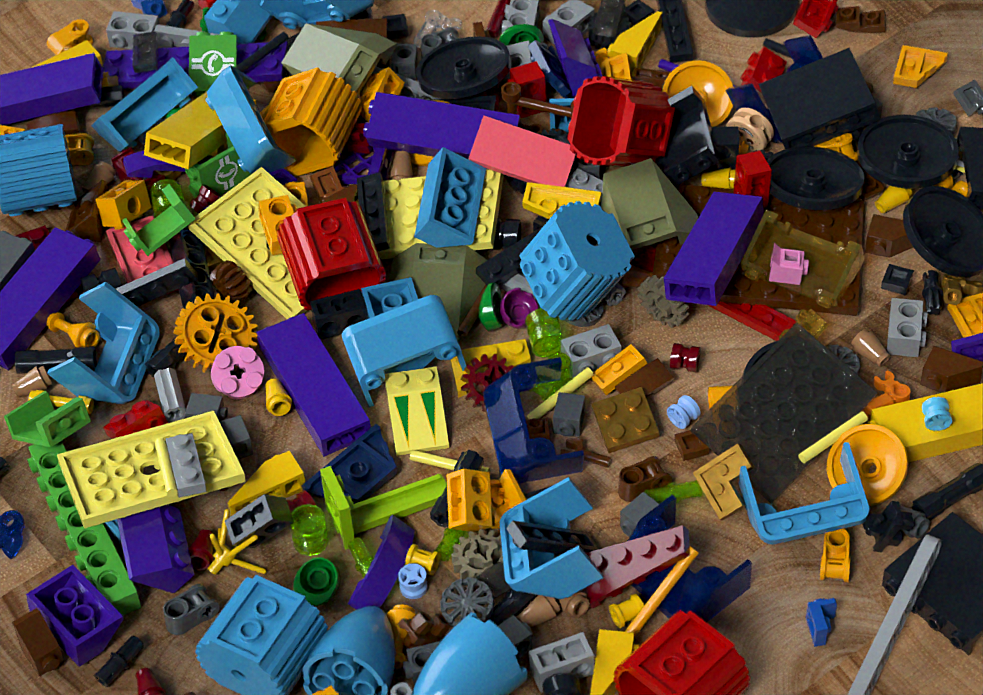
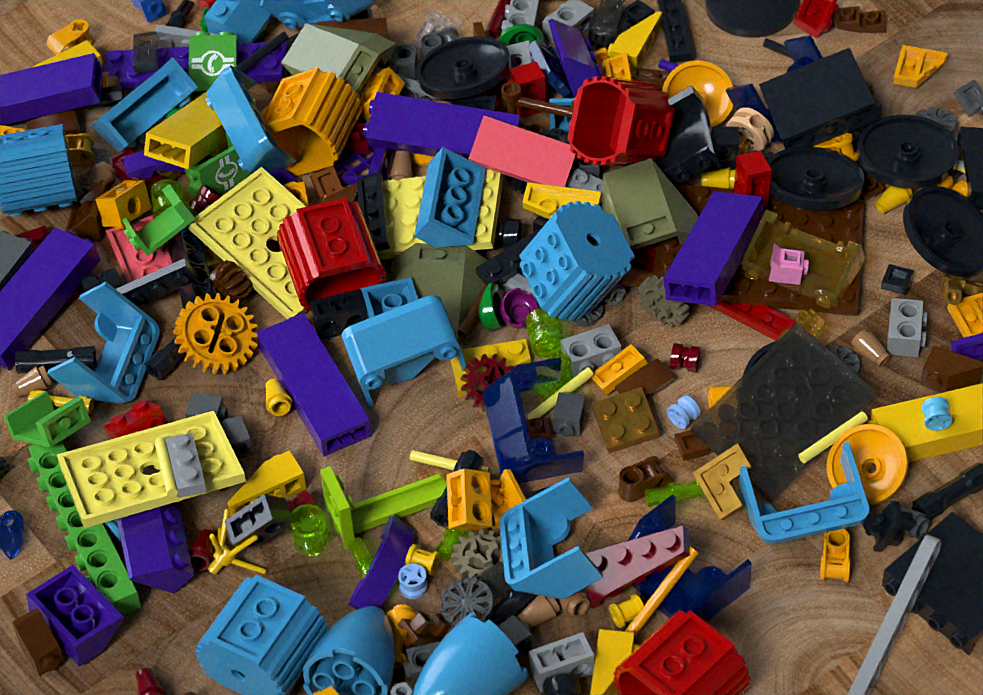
(81, 334): light orange piece -> none
(119, 661): black axle -> none
(124, 25): light grey brick -> none
(170, 394): light grey axle -> none
(190, 609): dark grey piece -> none
(243, 358): bright pink plate -> none
(270, 221): light orange brick -> none
(317, 580): green hat -> none
(362, 467): dark blue wing -> none
(396, 25): black plate -> none
(416, 410): light yellow slope -> none
(549, 538): black plate -> none
(577, 445): reddish brown bar -> none
(635, 511): dark grey brick -> none
(762, 67): red bracket -> none
(818, 618): blue bracket -> none
(886, 237): reddish brown slope -> none
(894, 393): orange bar -> none
(932, 292): black axle -> none

